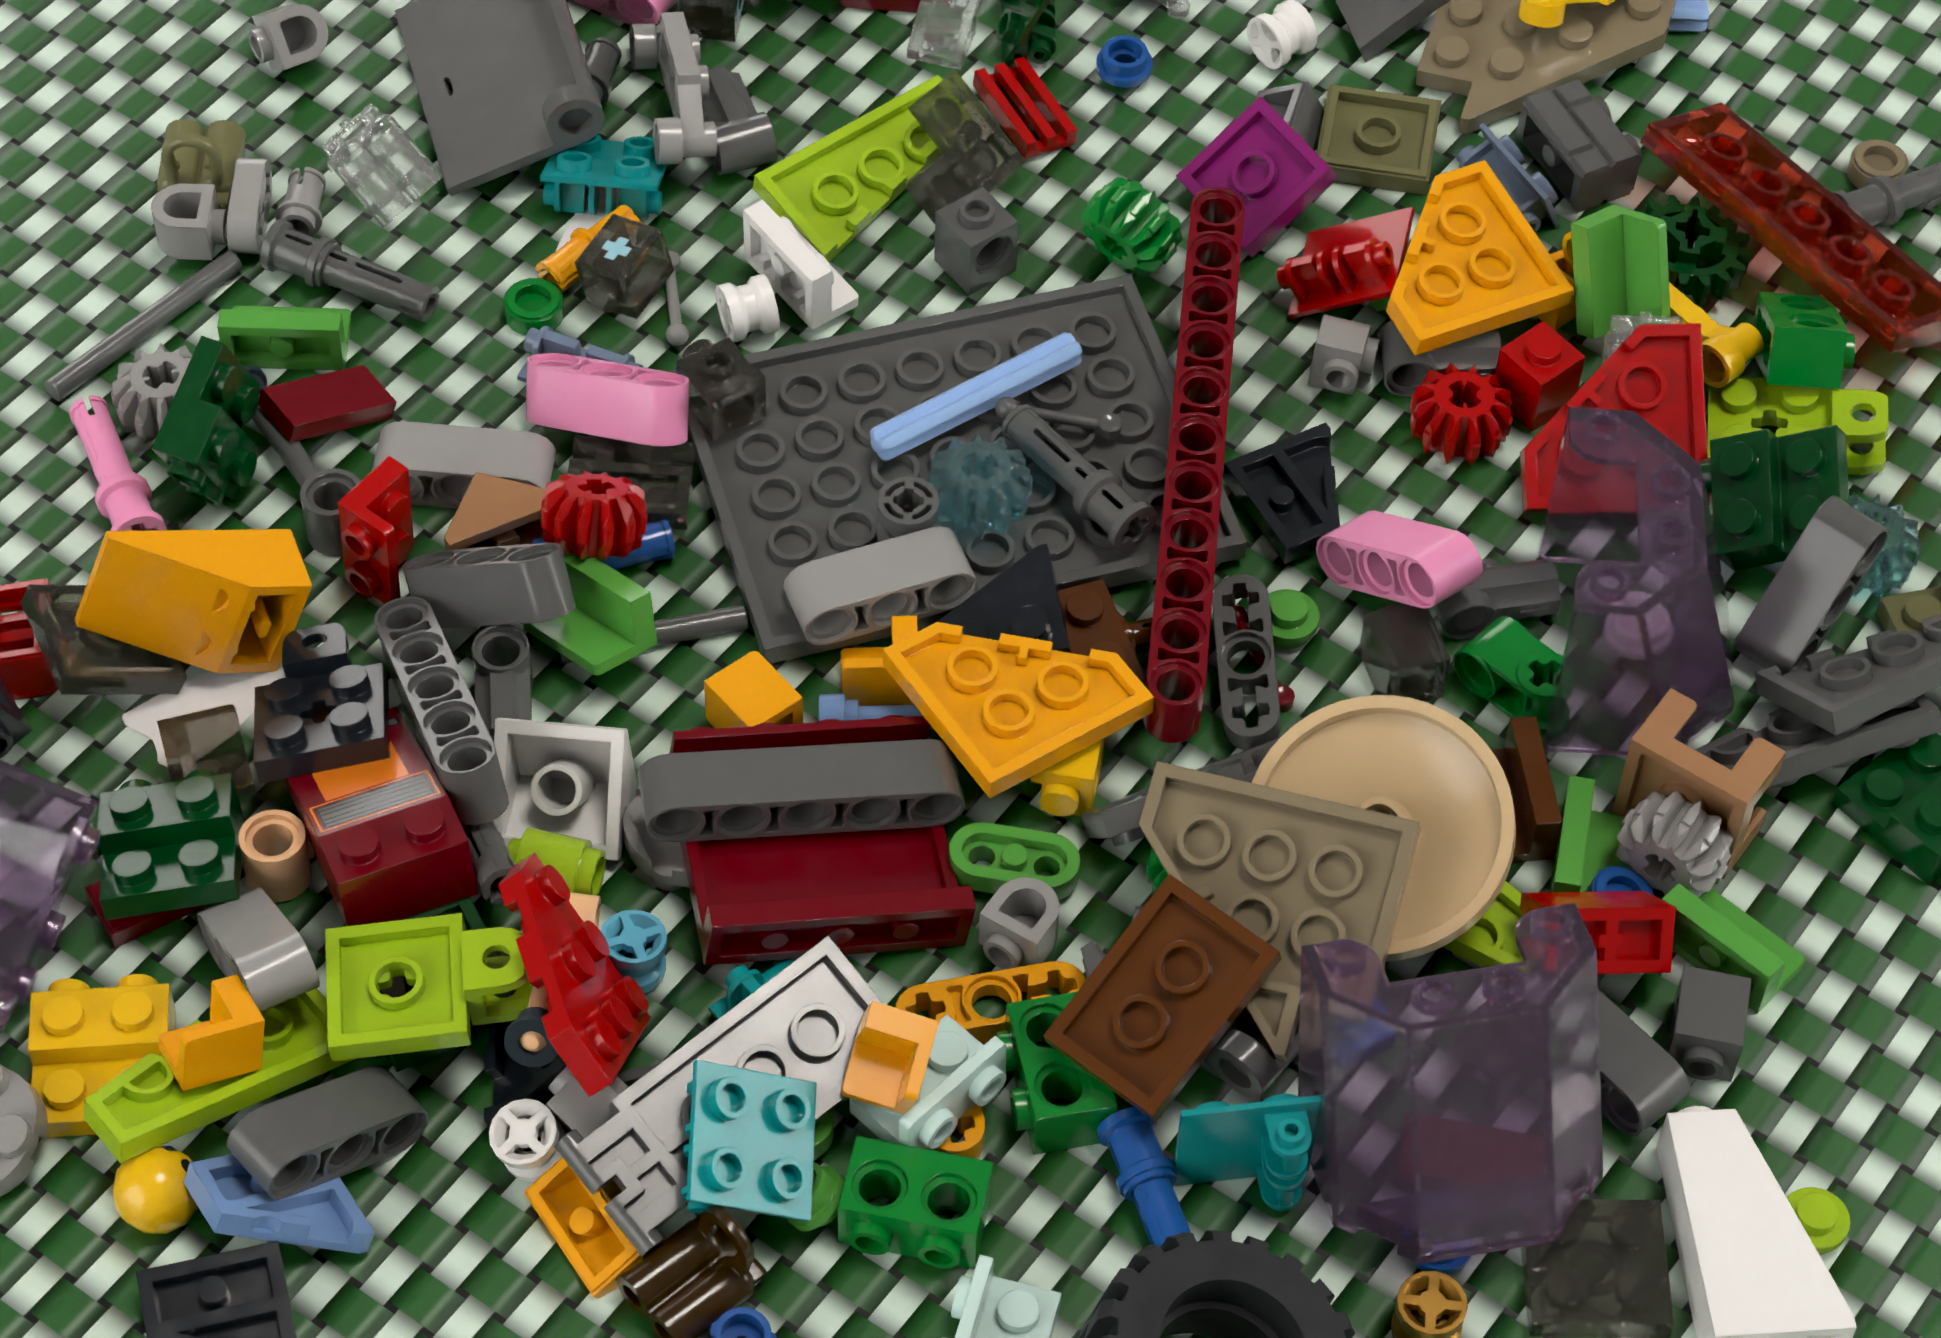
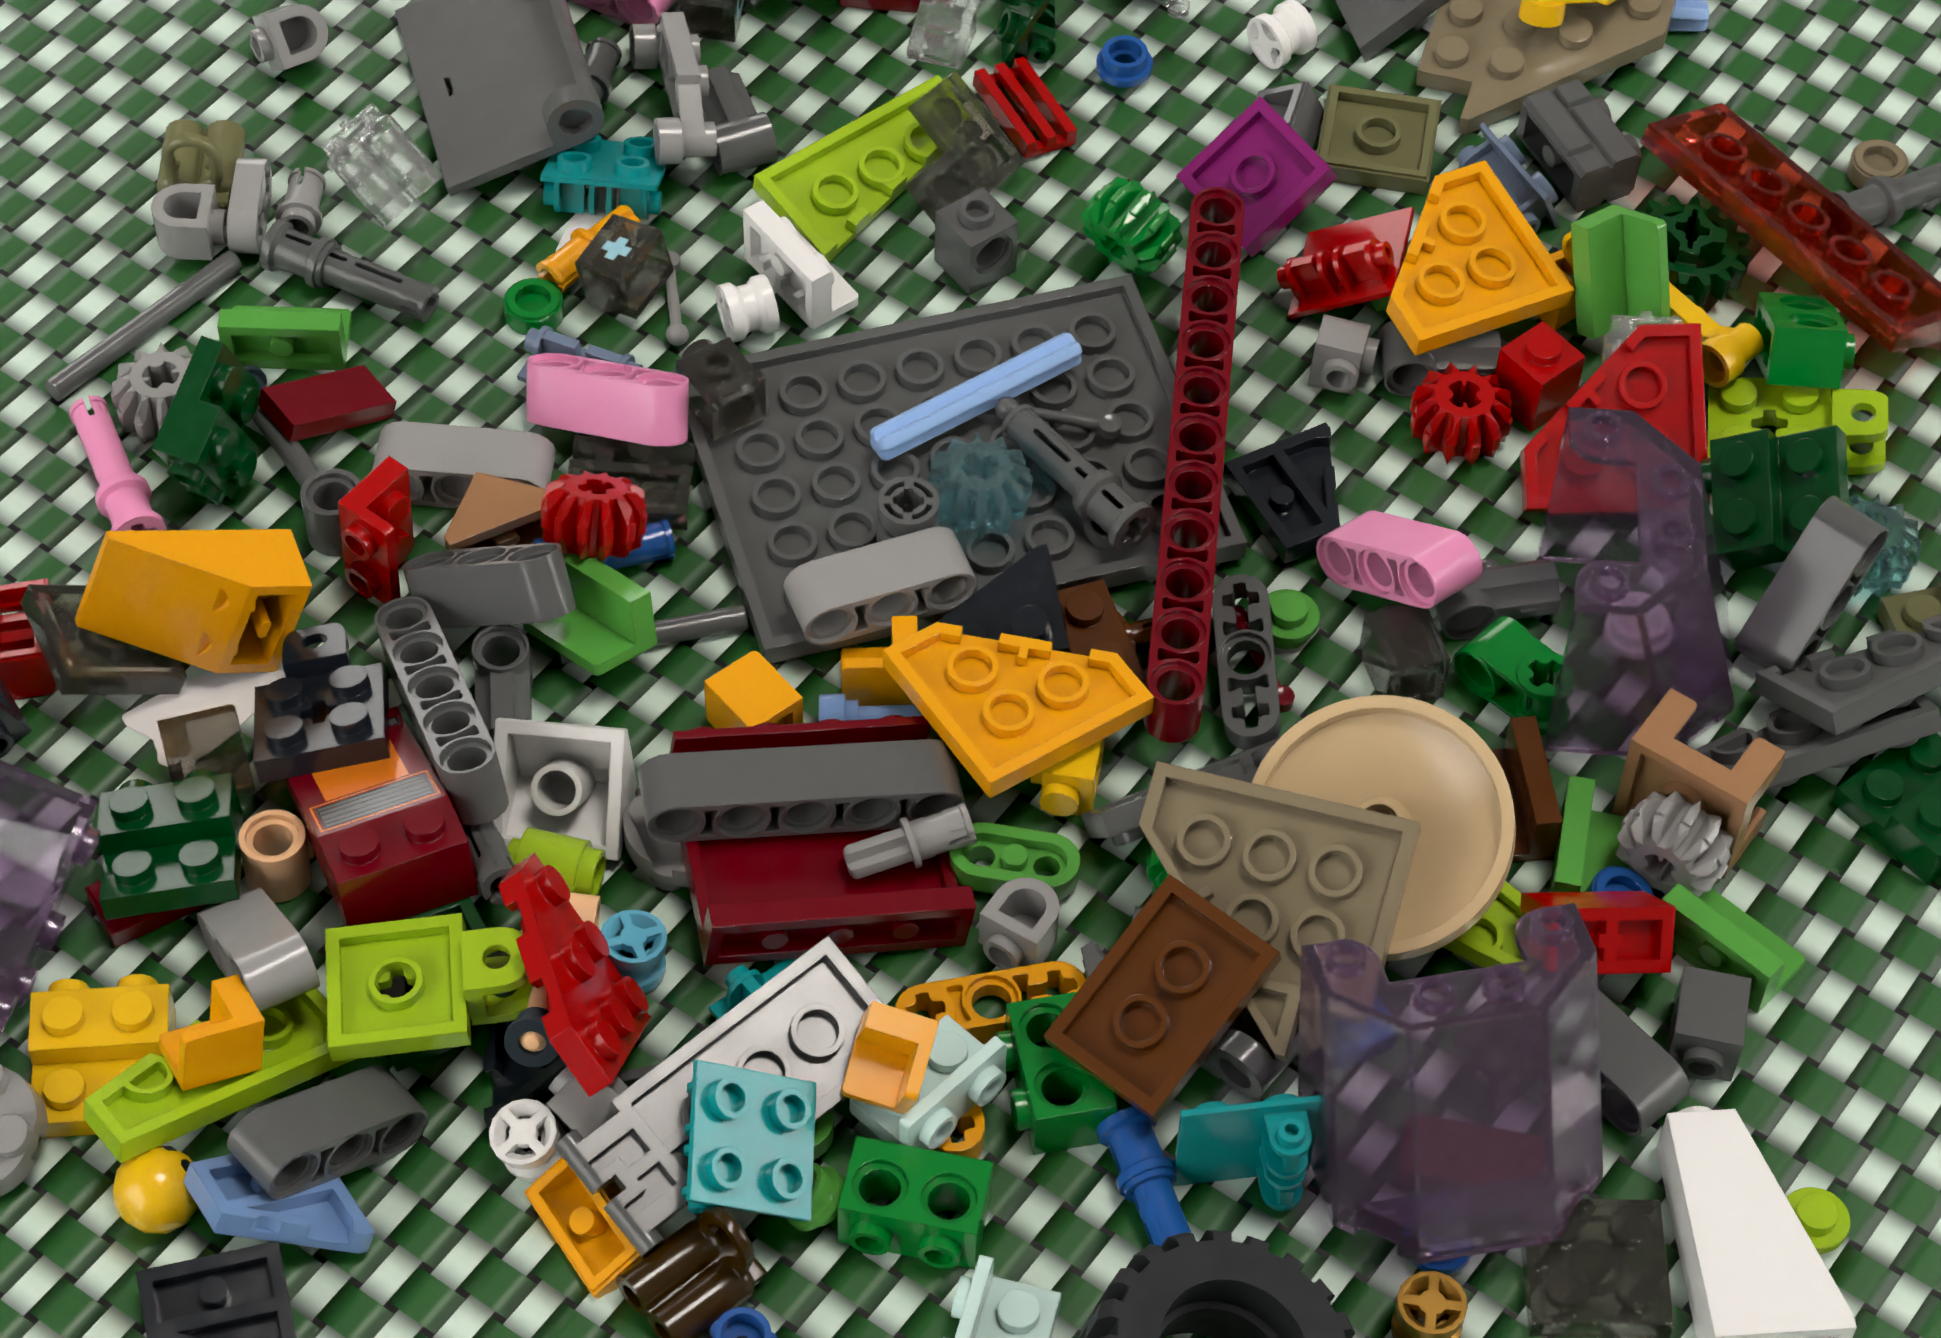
(911, 842): none -> light grey axle

